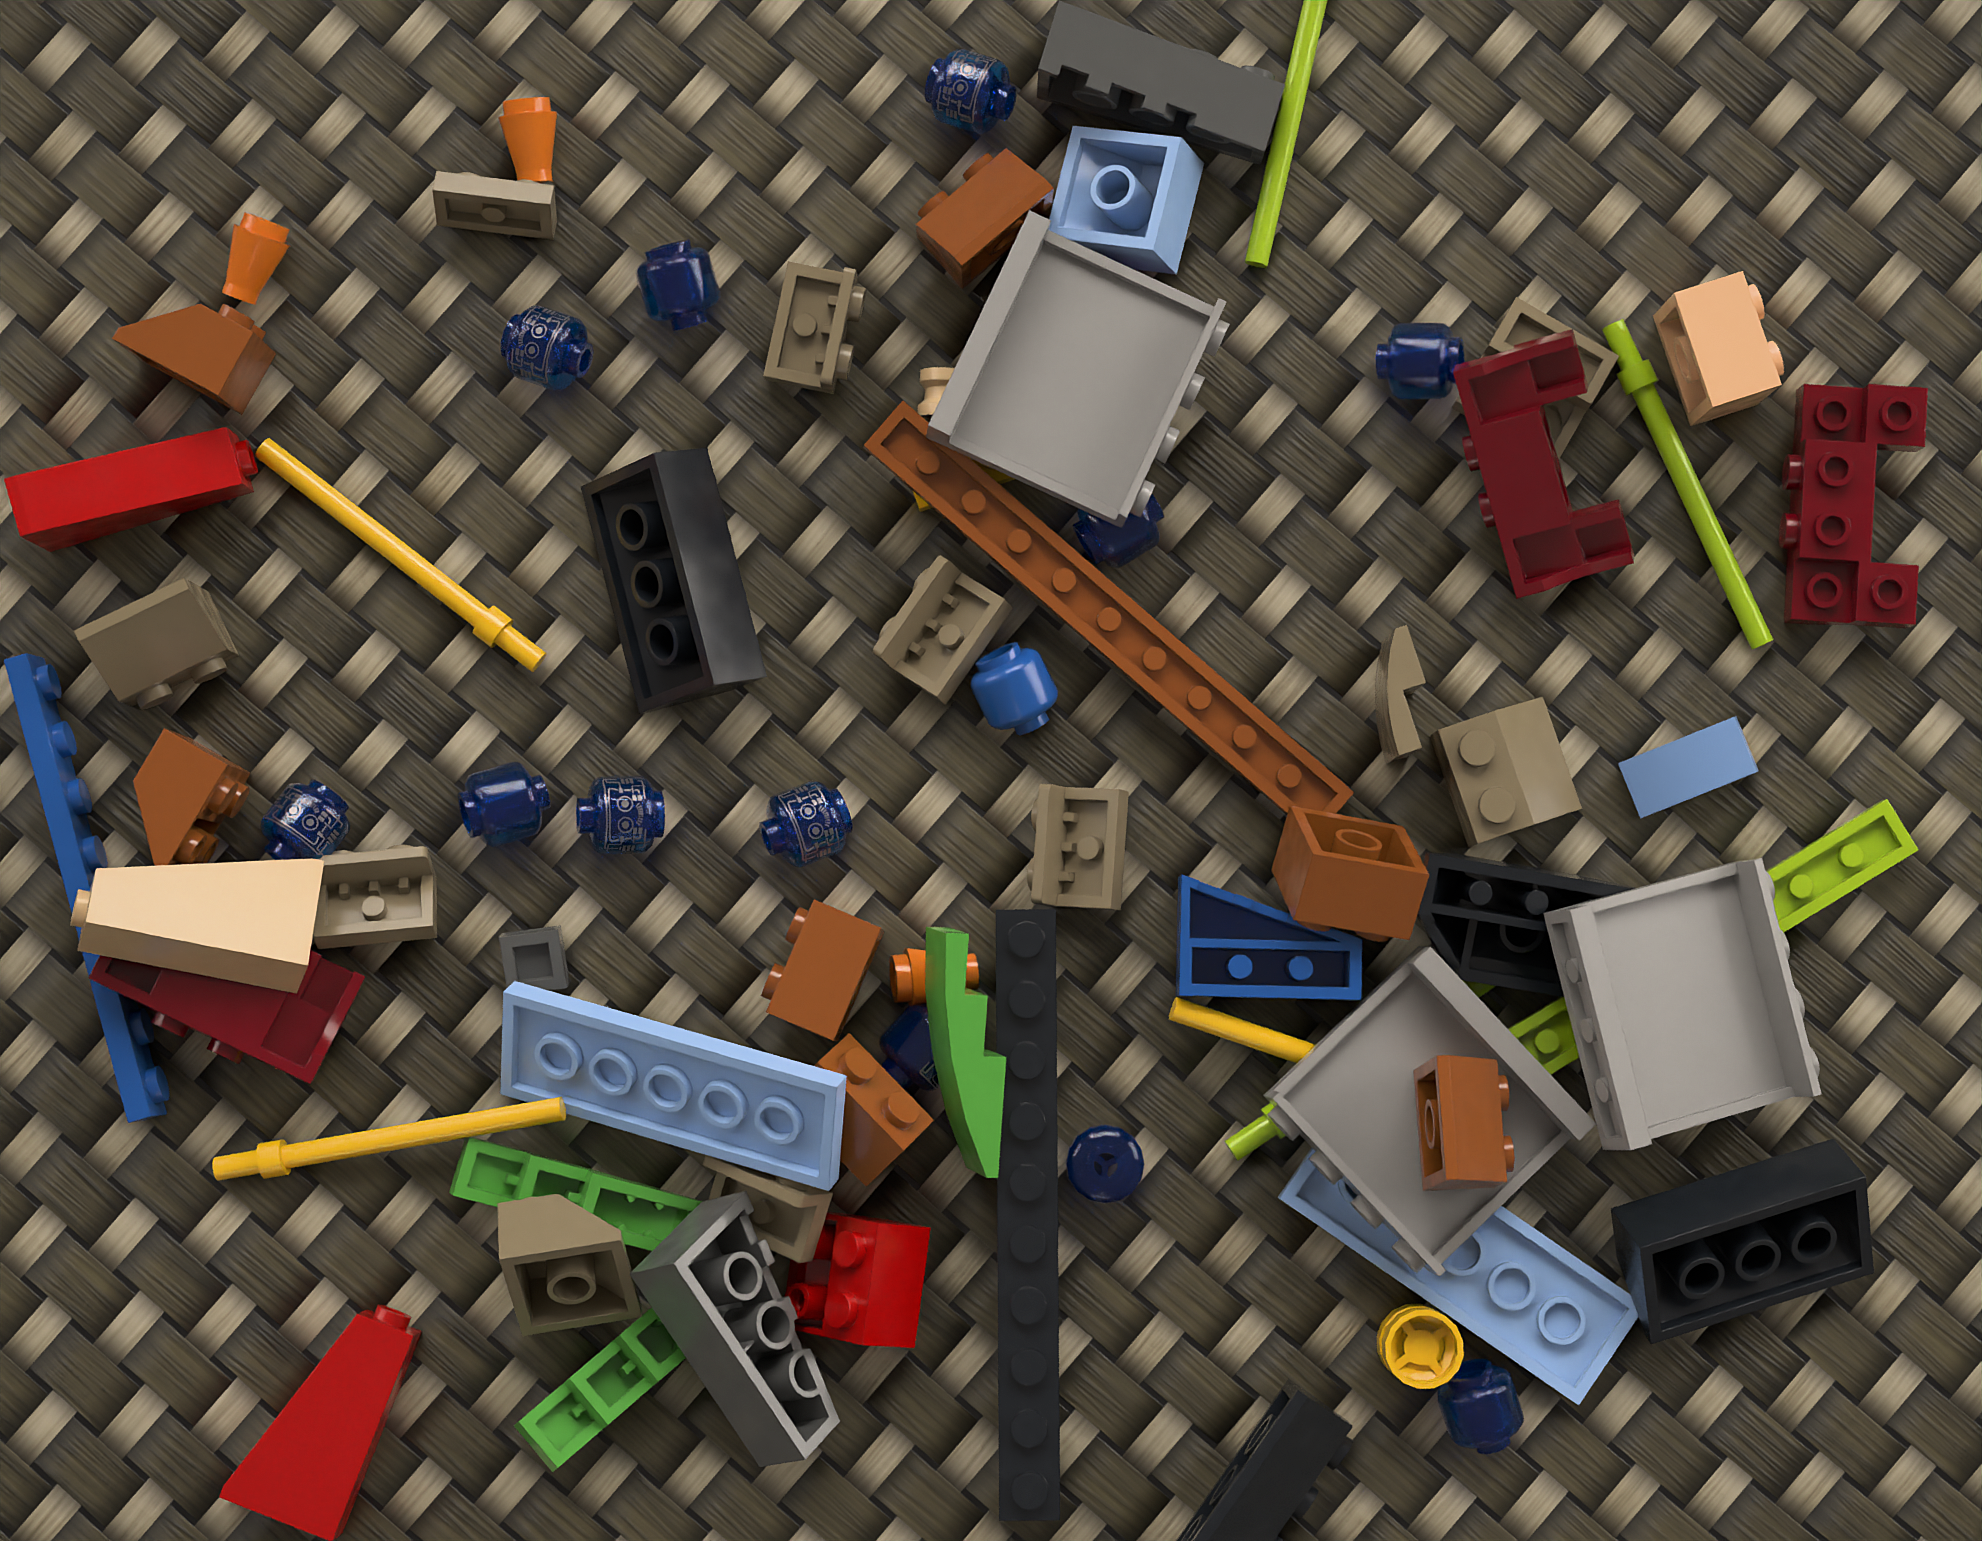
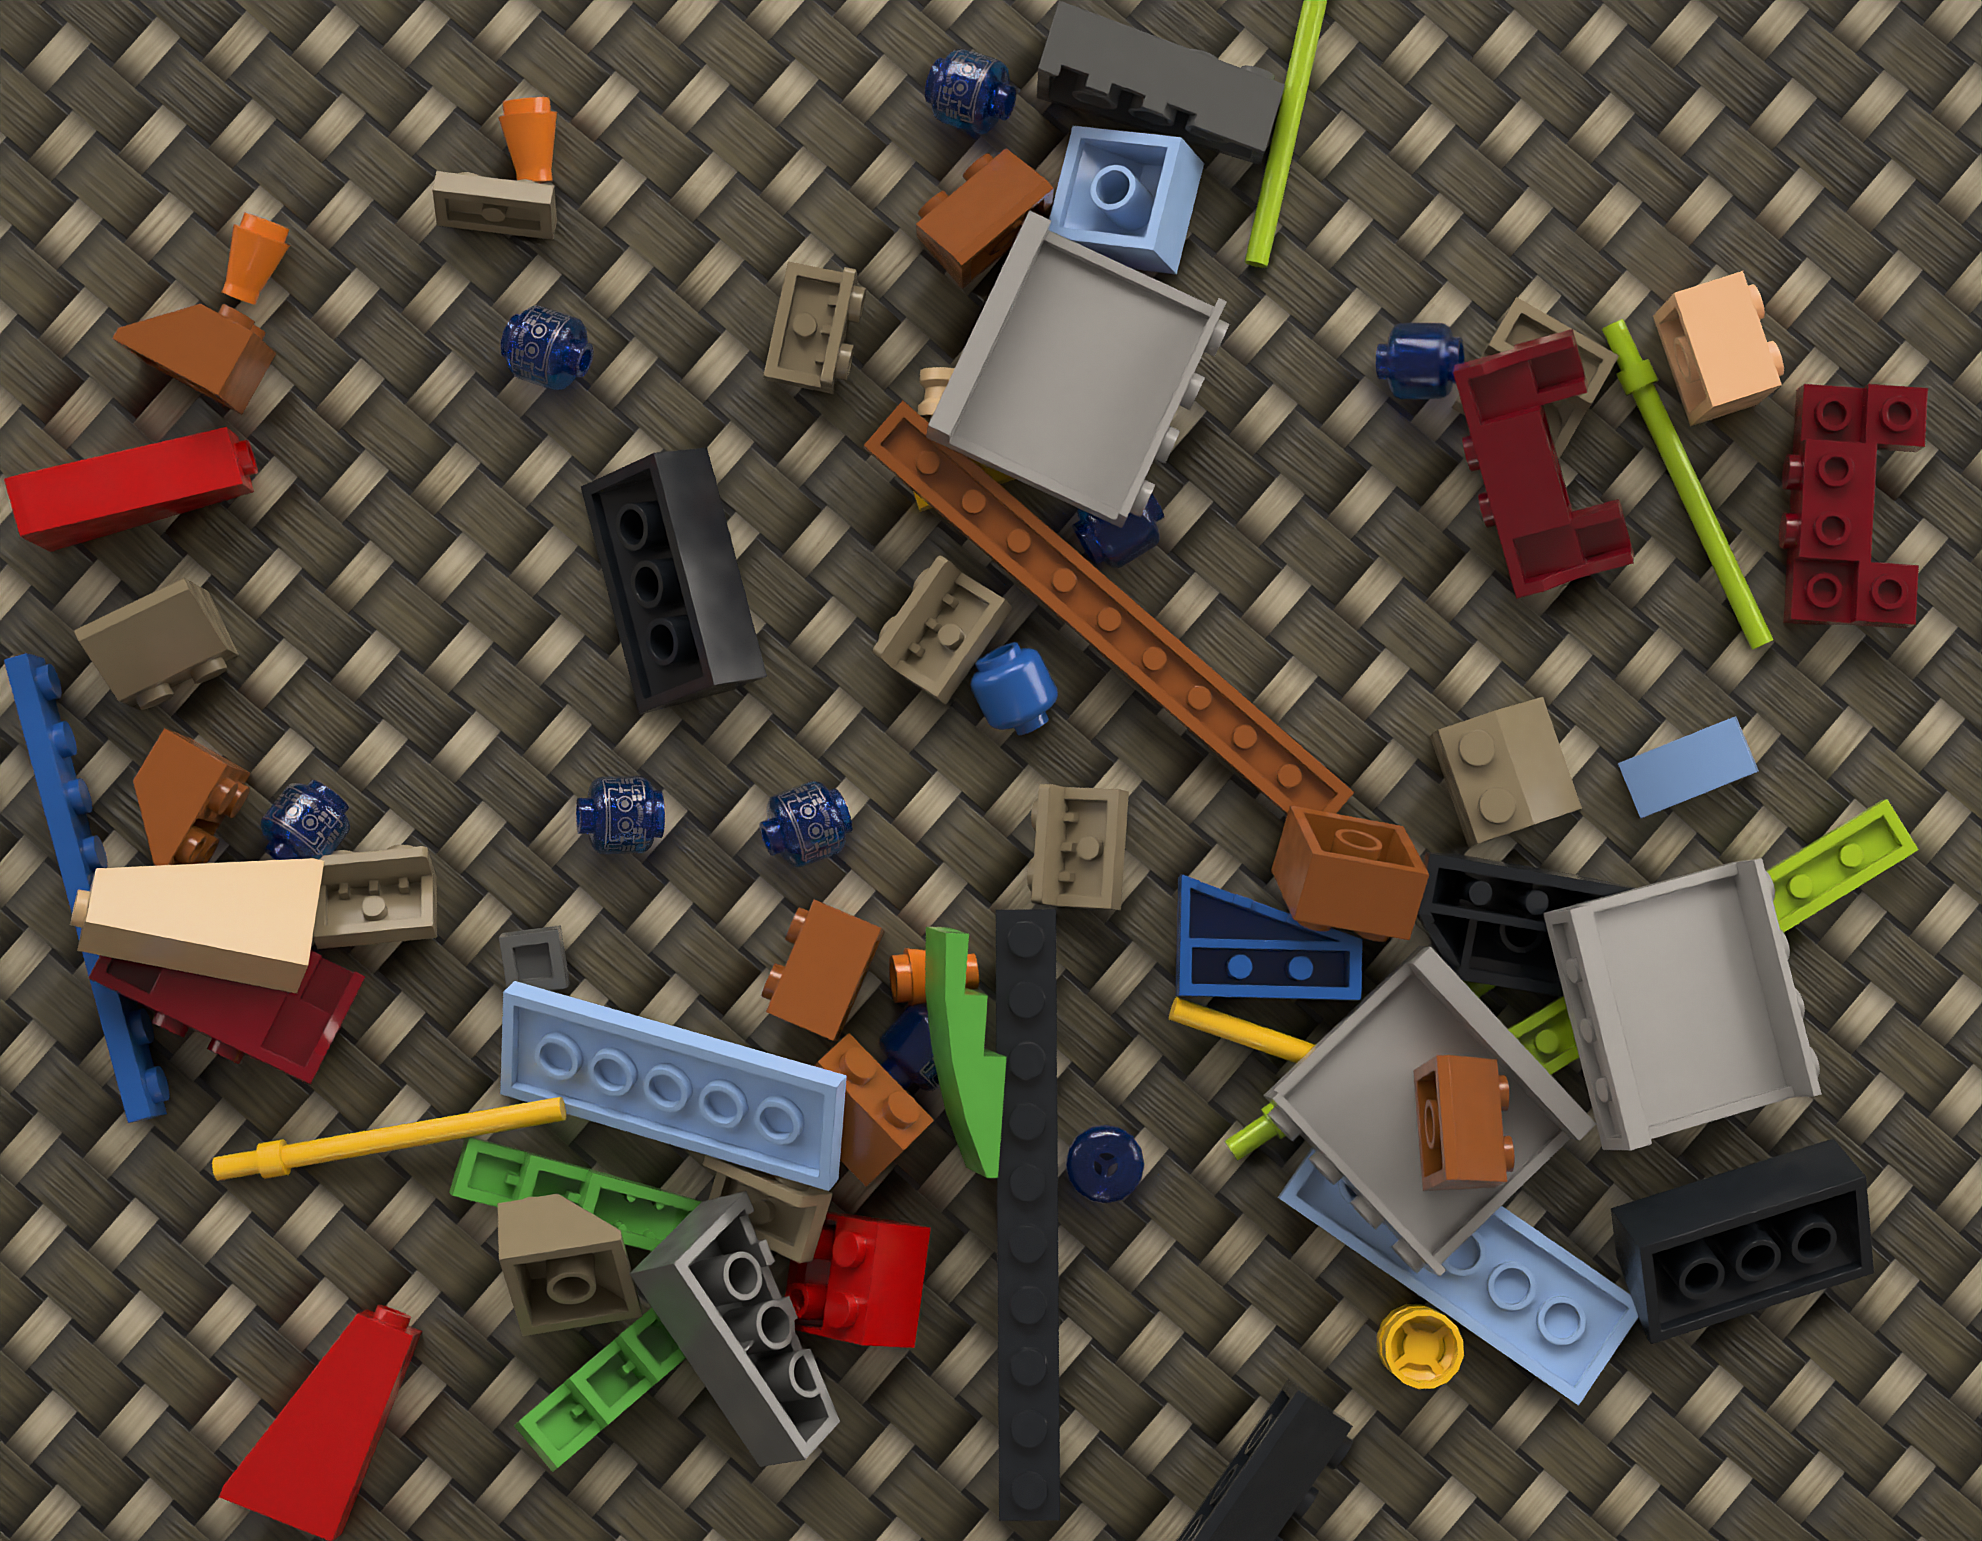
(489, 624): yellow bar -> none
(503, 804): clear blue head -> none
(678, 284): clear blue head -> none
(1397, 676): dark tan slope -> none
(1481, 1407): clear blue head -> none

